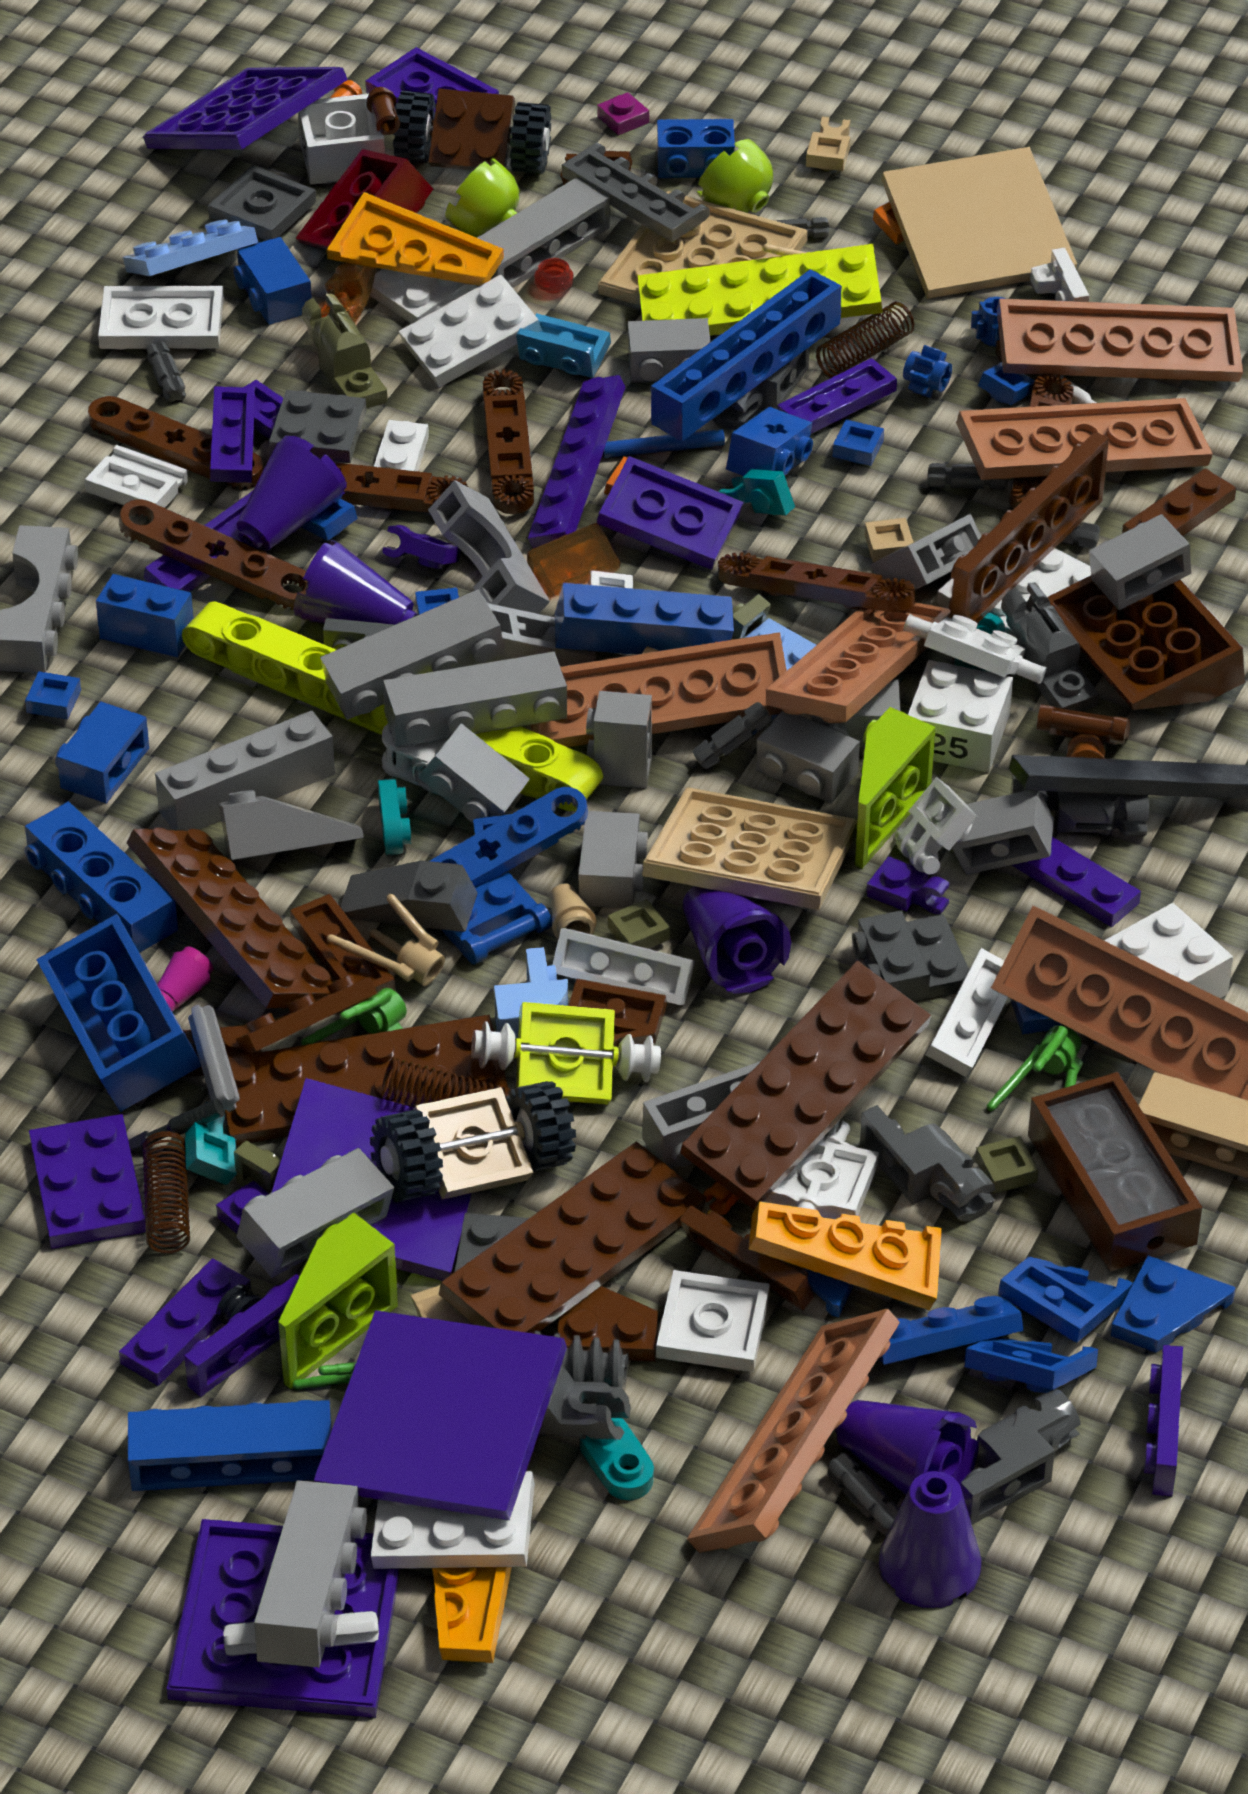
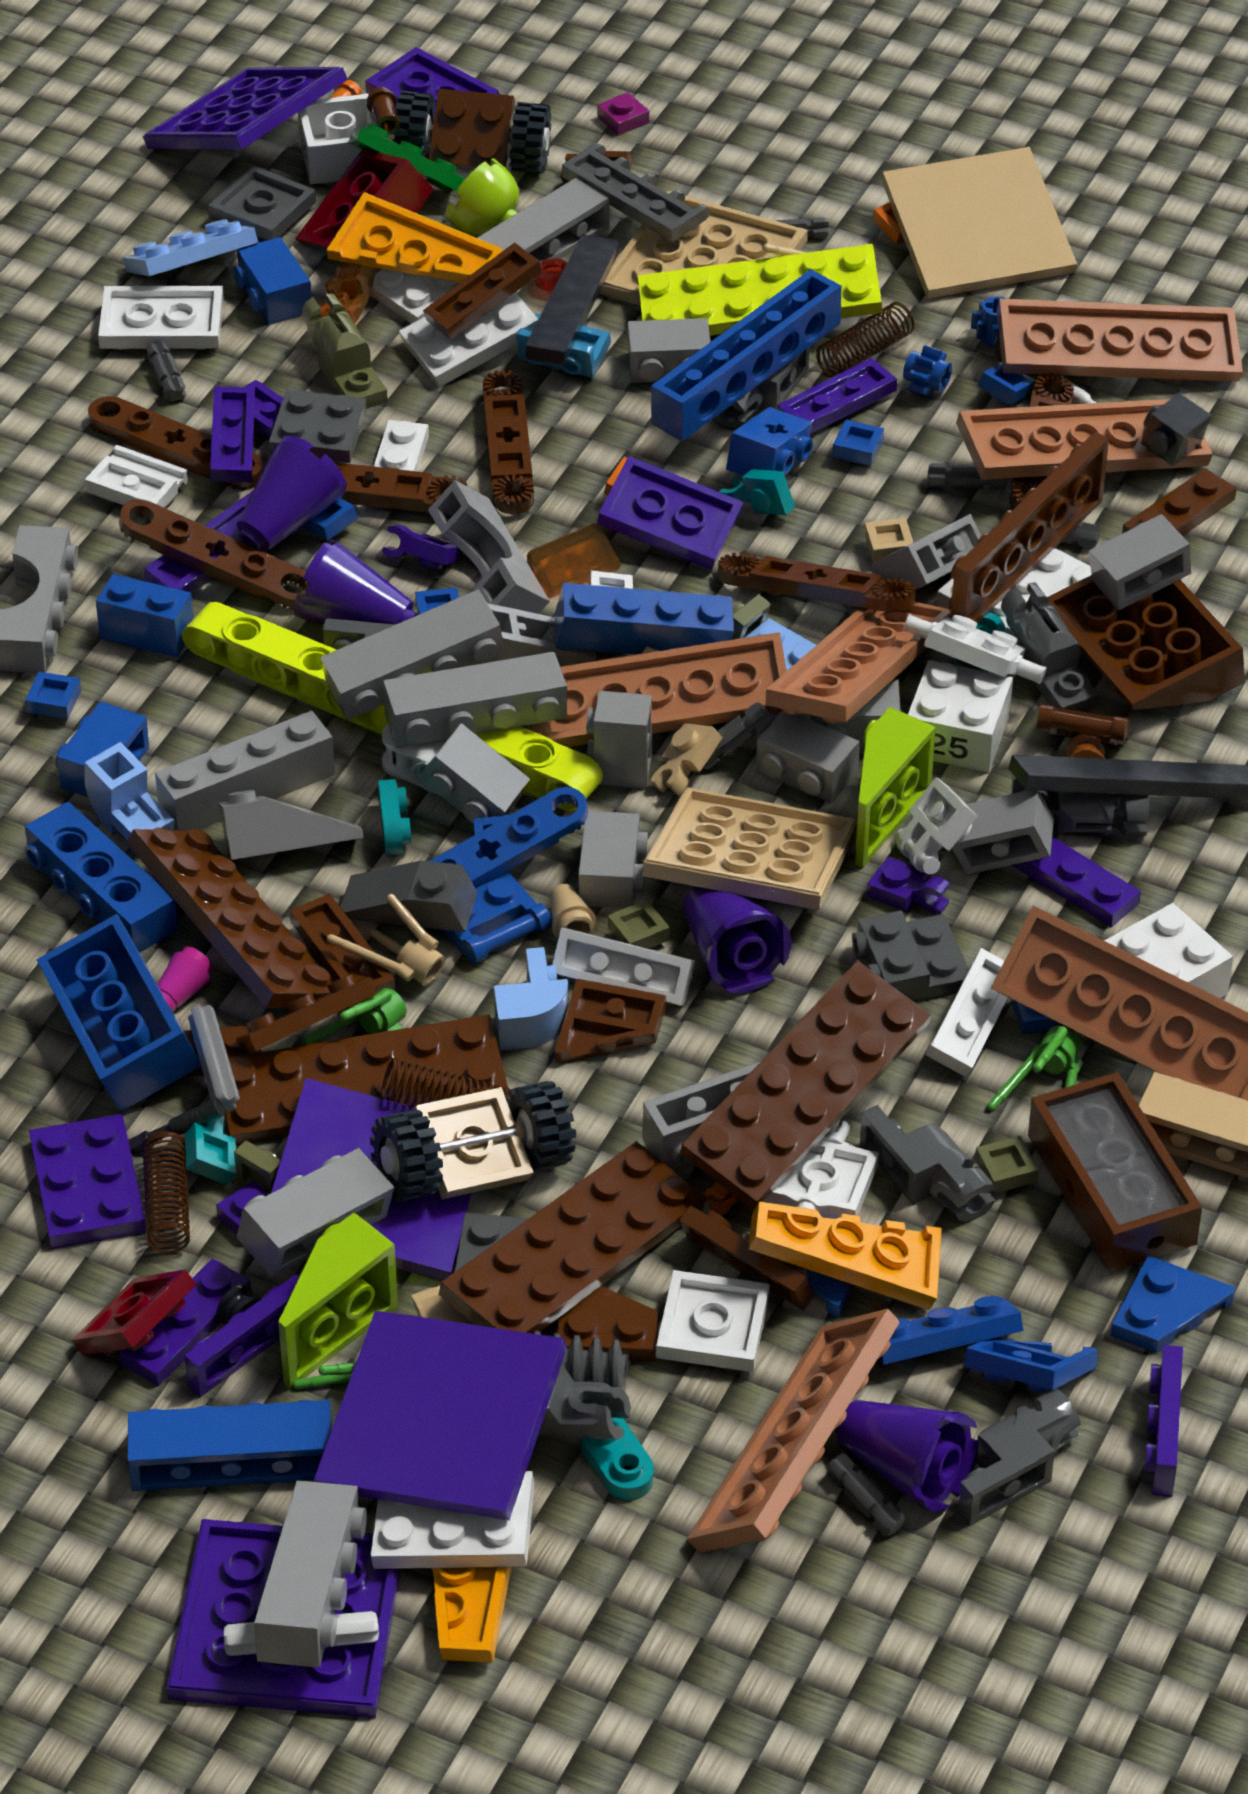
(119, 793): none -> light blue brick
(134, 1313): none -> dark red plate
(437, 173): none -> green plate
(482, 291): none -> reddish brown plate
(567, 1048): neon yellow plate -> none
(572, 299): none -> black tile
(577, 460): dark purple plate -> none
(663, 444): blue bar -> none
(686, 753): none -> tan plate
(691, 145): blue brick -> none
(738, 179): lime cylinder -> none
(829, 147): tan plate -> none
(931, 1544): dark purple cone -> none
(1059, 278): white hinge -> none
(1062, 1296): blue wing -> none
(1175, 428): none -> black brick

